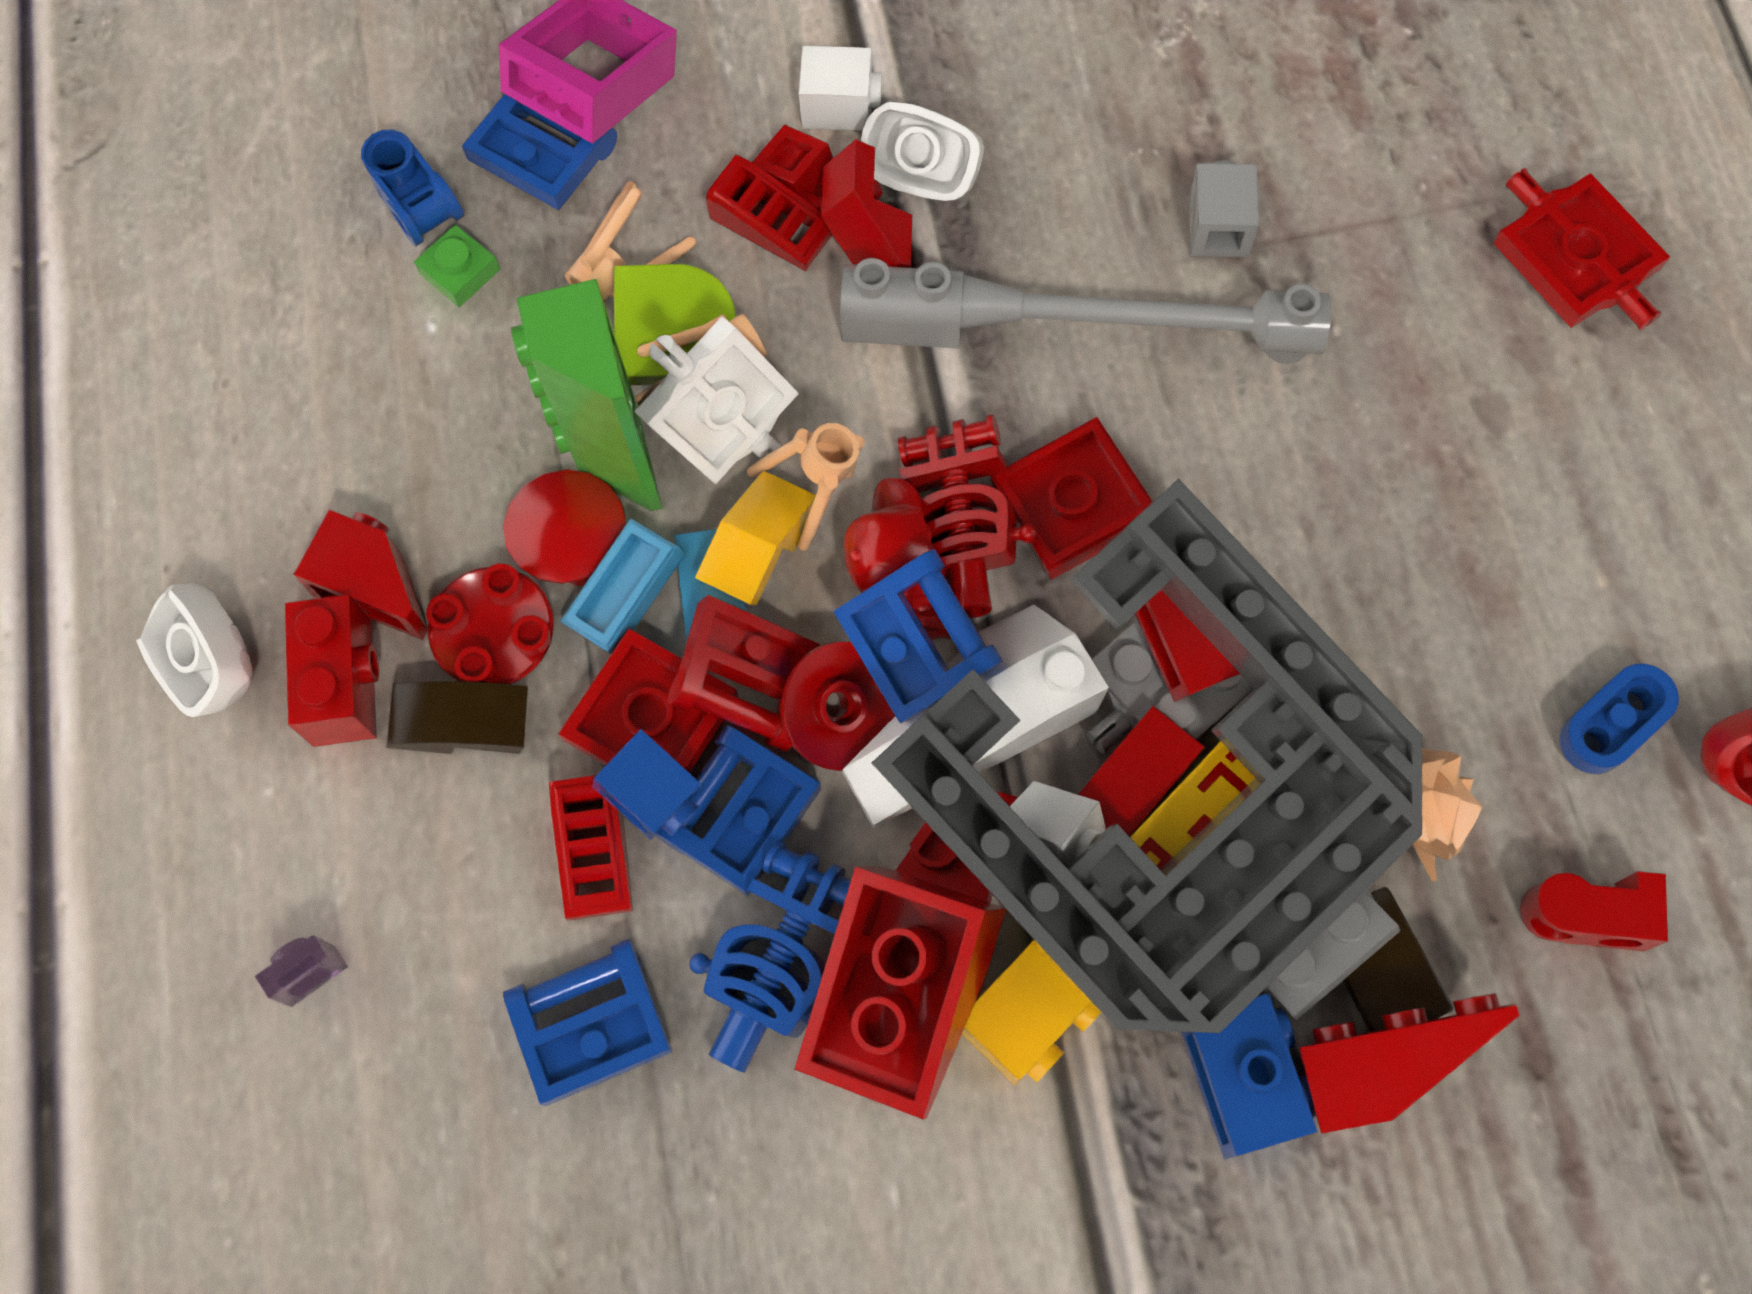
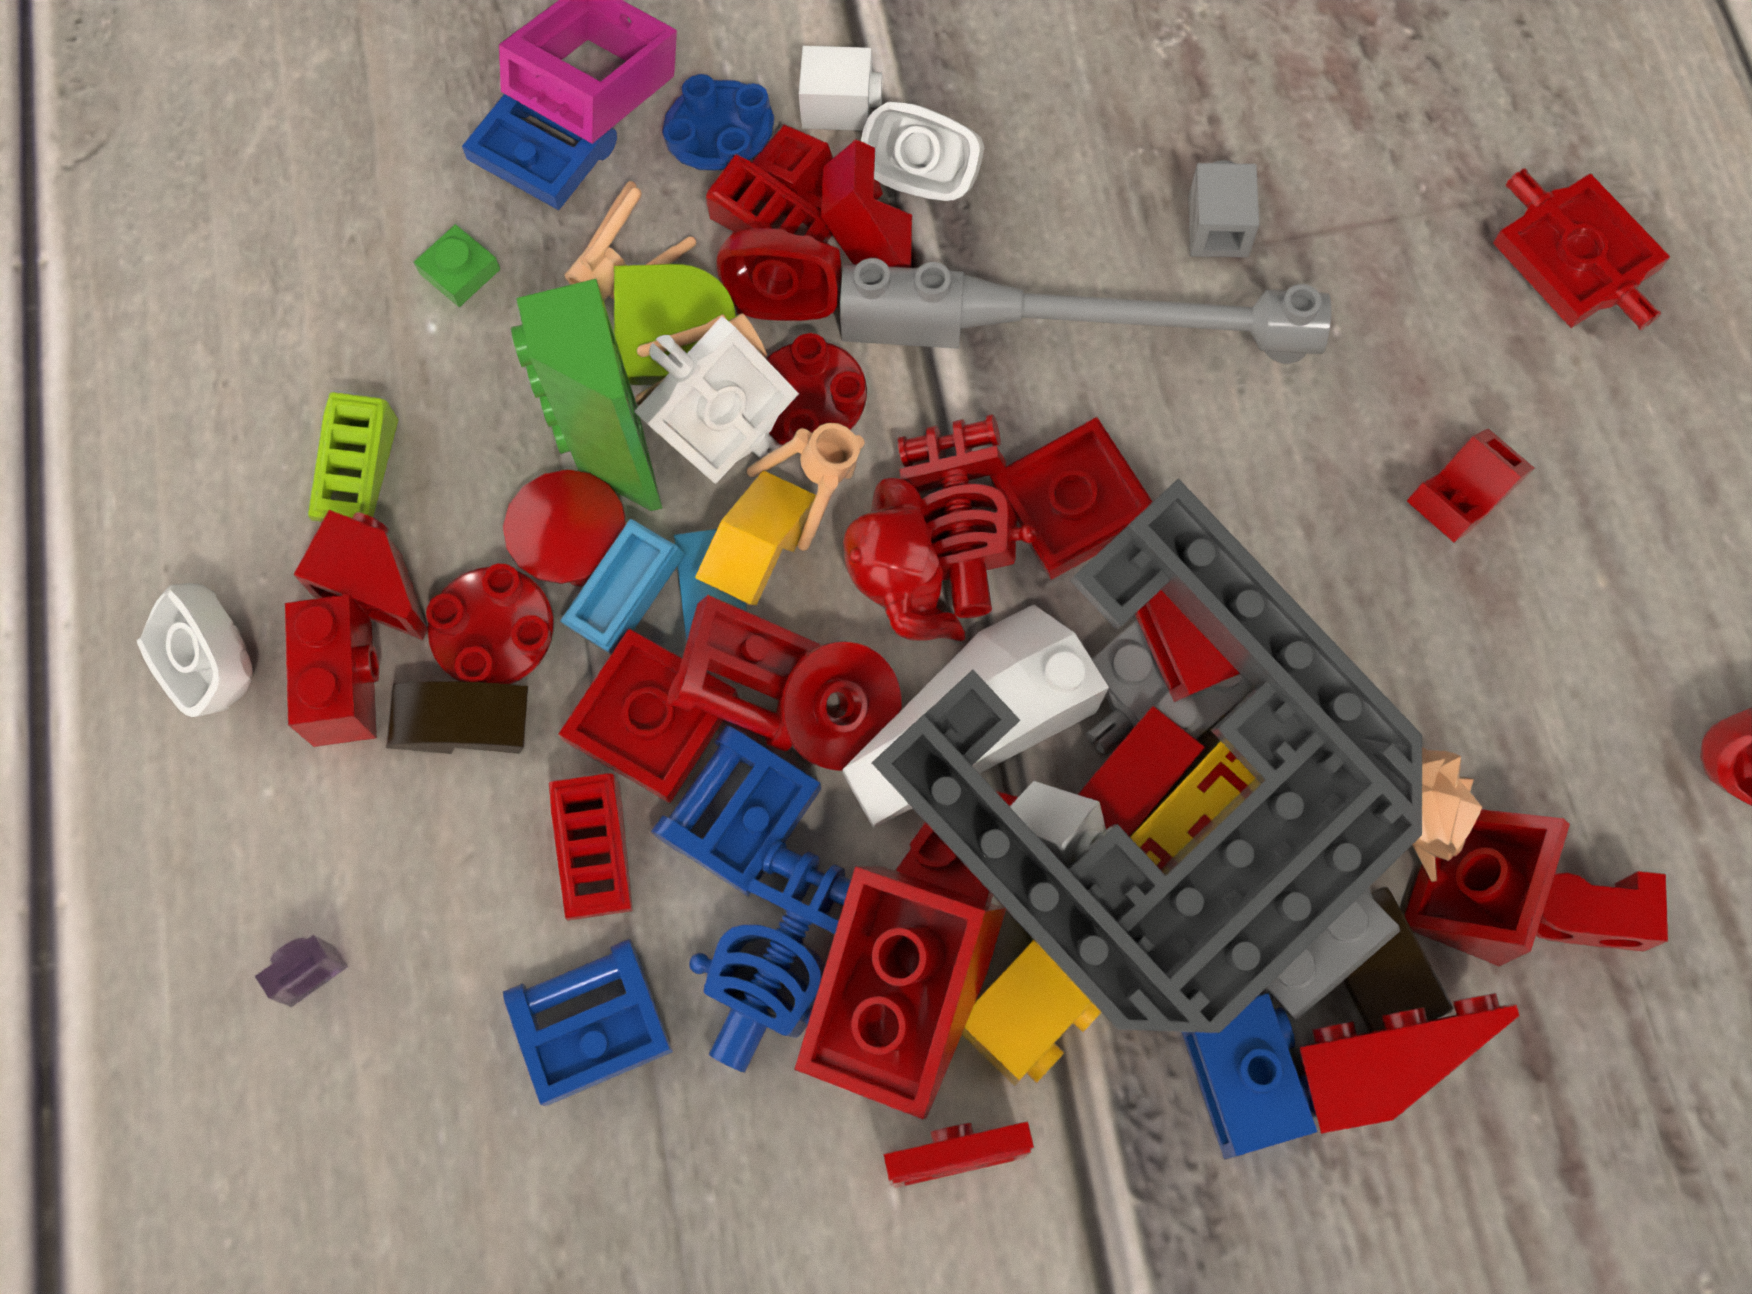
(356, 422): none -> lime slope
(413, 191): blue piece -> none
(648, 787): blue brick -> none
(717, 122): none -> blue dish
(780, 274): none -> red piece
(827, 383): none -> red dish
(898, 646): blue plate -> none
(958, 1151): none -> red plate
(1470, 485): none -> red slope
(1493, 889): none -> red slope
(1616, 722): blue plate -> none

